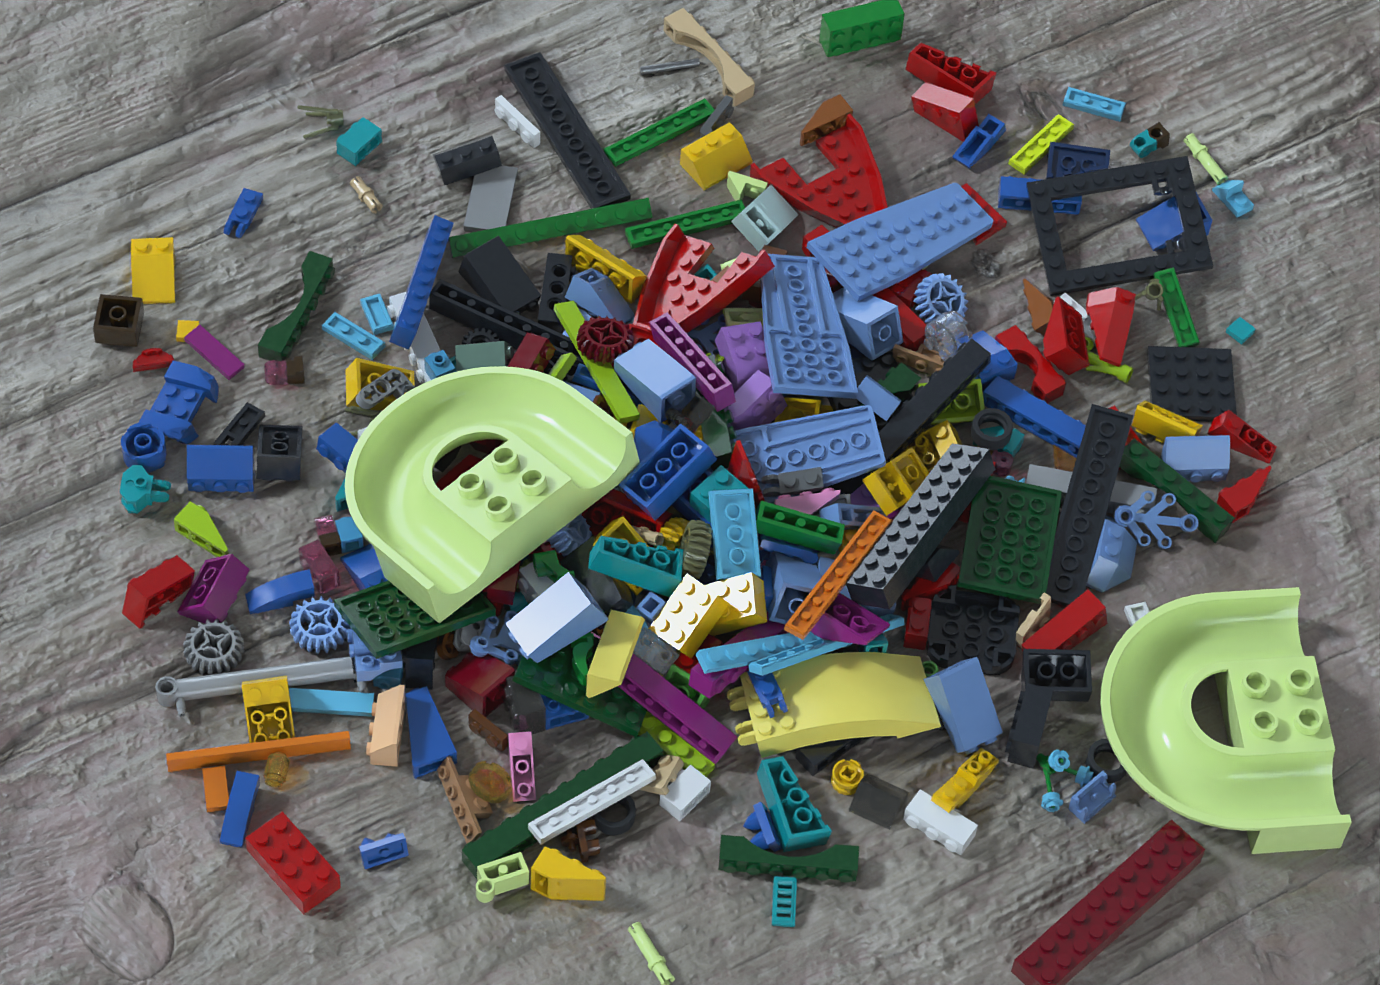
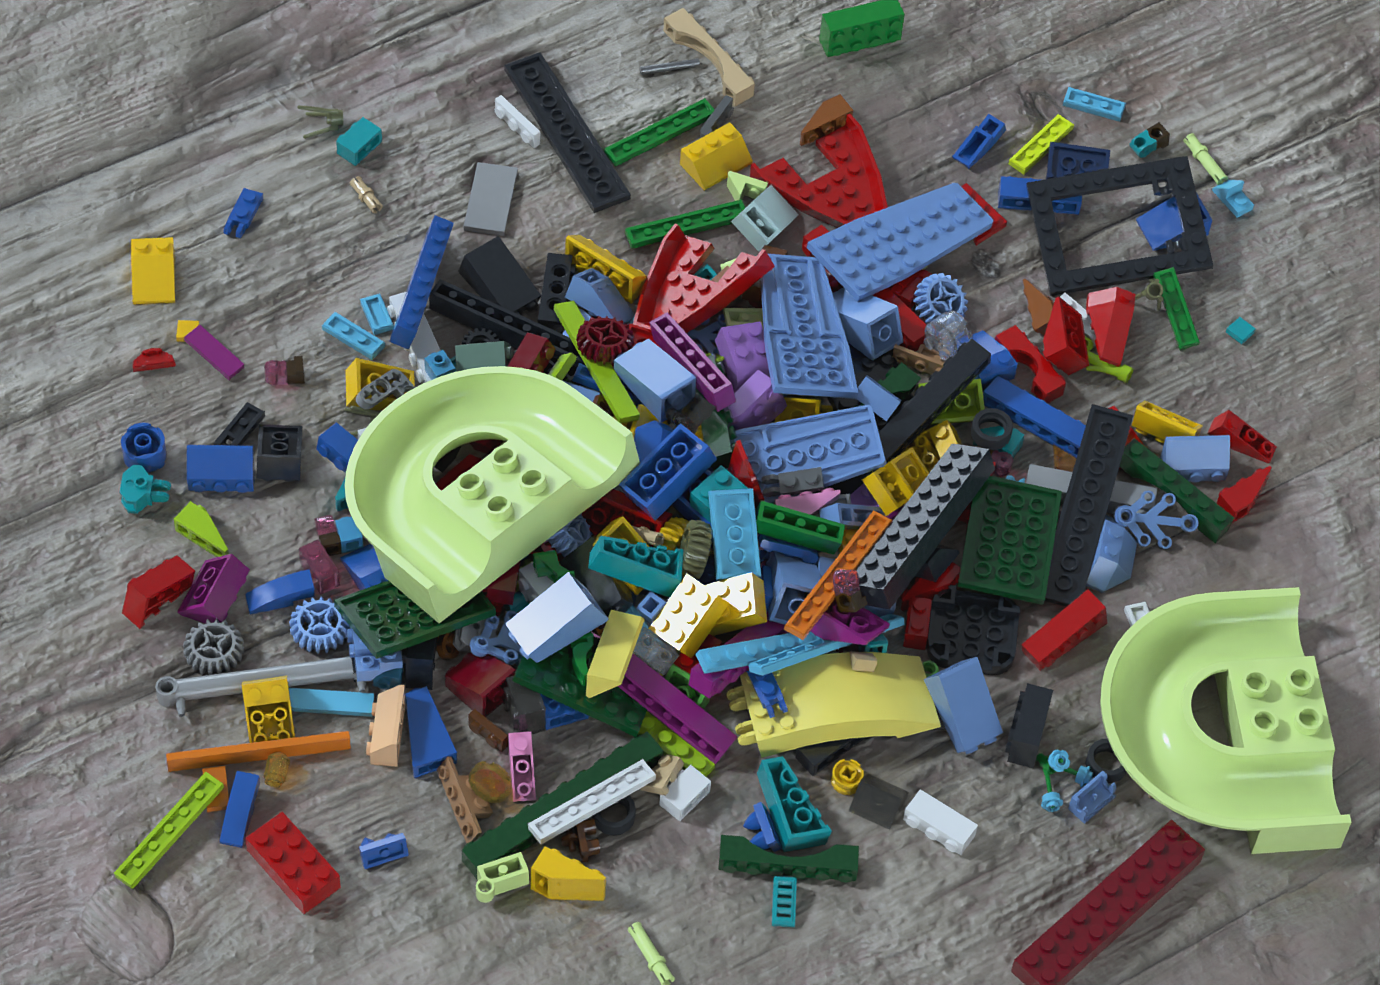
(118, 320): dark brown brick -> none
(169, 830): none -> lime plate
(180, 400): blue piece -> none
(279, 339): dark green arch -> none
(467, 159): black slope -> none
(554, 226): green plate -> none
(848, 591): none -> leg
(863, 661): none -> tan slope
(946, 109): red wedge -> none
(949, 72): red wedge -> none
(965, 781): yellow slope -> none
(1034, 620): tan wing -> none
(1060, 670): black slope -> none
(1192, 381): black plate -> none

